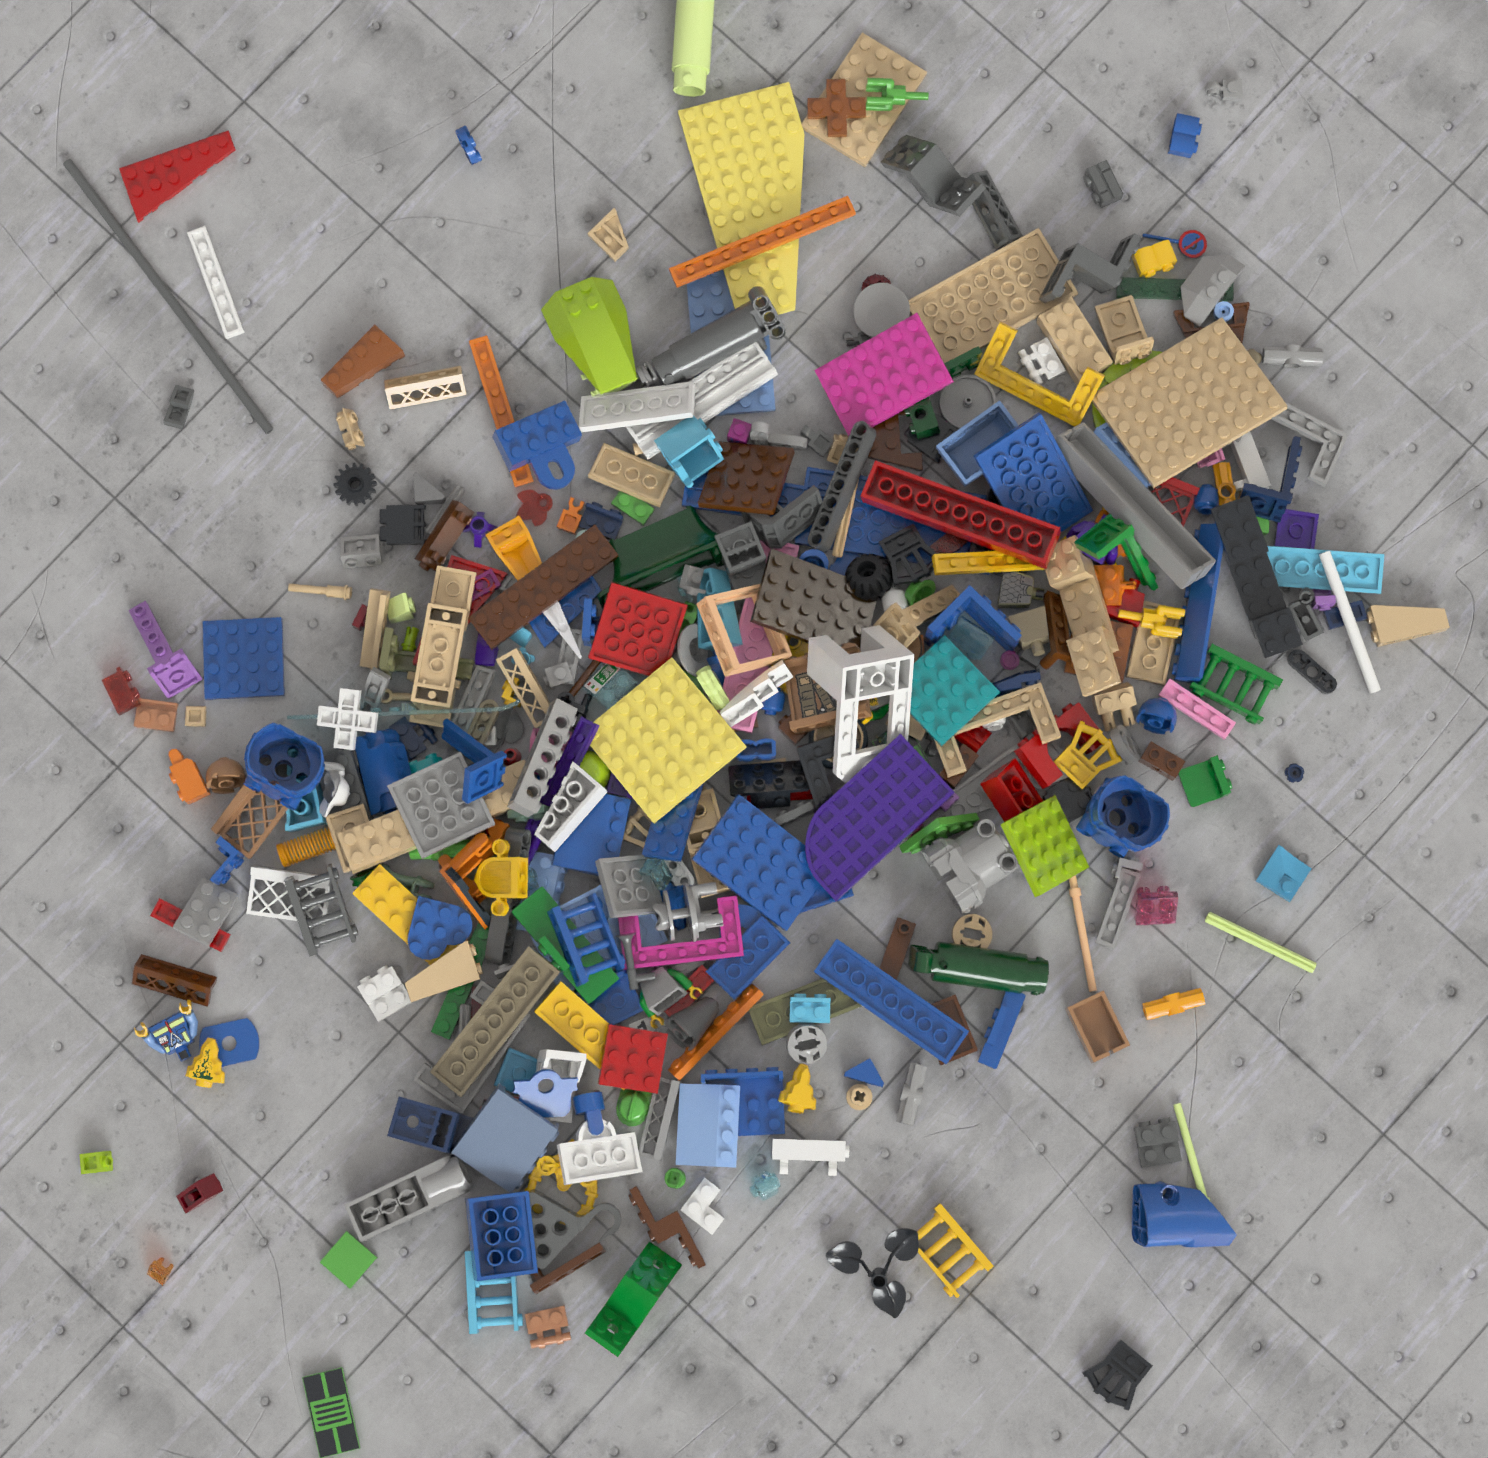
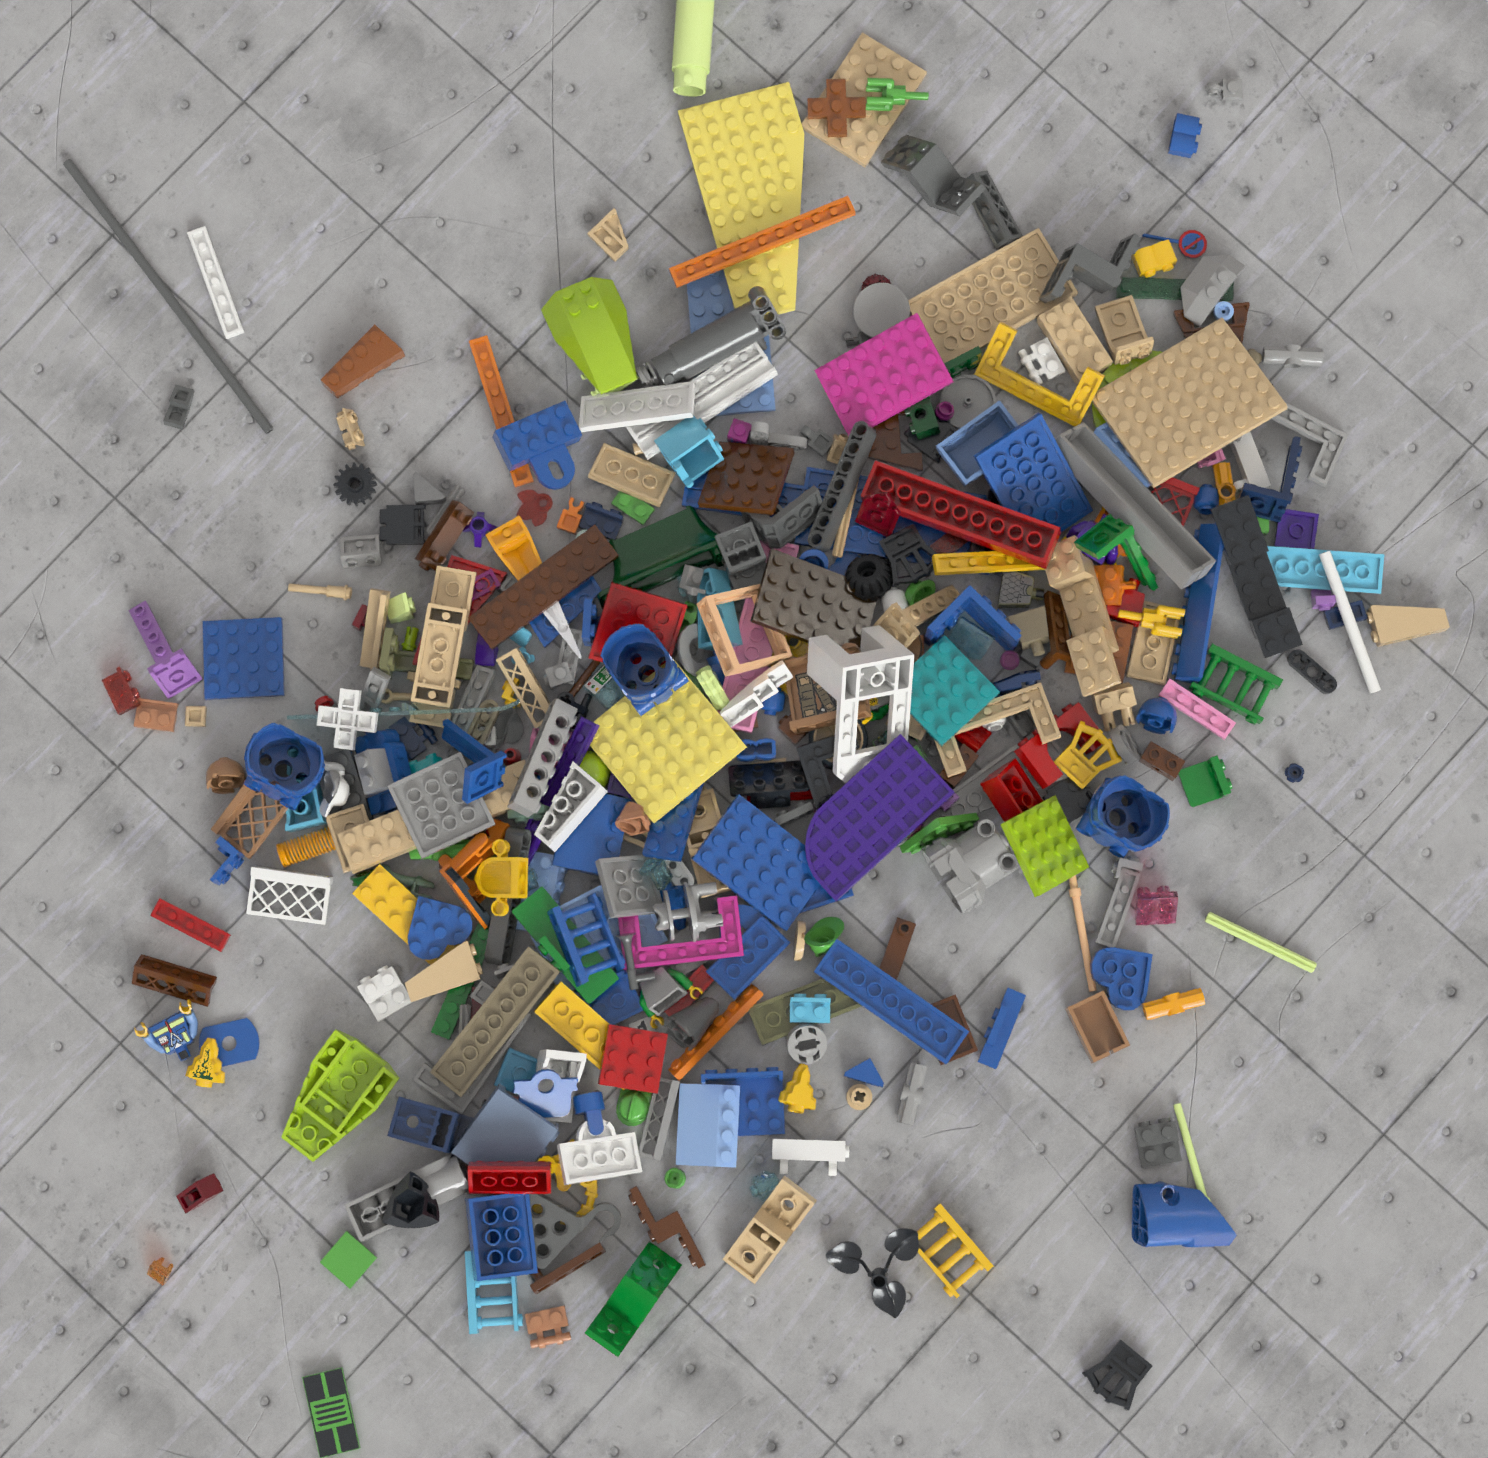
(96, 1162): lime bracket -> none
(167, 174): red wing -> none
(187, 777): orange hinge -> none
(205, 912): light grey plate -> none
(301, 905): dark grey fence -> none
(323, 701): none -> red plate
(338, 1094): none -> lime wedge
(373, 771): none -> light grey slope
(411, 1204): none -> black brick
(424, 380): fence -> none
(468, 145): blue plate -> none
(509, 1177): none -> red slope
(618, 658): none -> blue piece
(631, 818): none -> nougat piece
(698, 1206): white plate -> none
(769, 1229): none -> tan bracket
(799, 941): none -> tan tile
(824, 934): none -> bright green piece
(878, 513): none -> dark red tile
(944, 411): none -> magenta plate
(959, 925): tan piece -> none
(981, 967): dark green piece -> none
(1103, 184): dark grey brick -> none
(1123, 974): none -> blue plate
(1283, 874): dark azure plate -> none
(1305, 614): dark grey hinge -> none

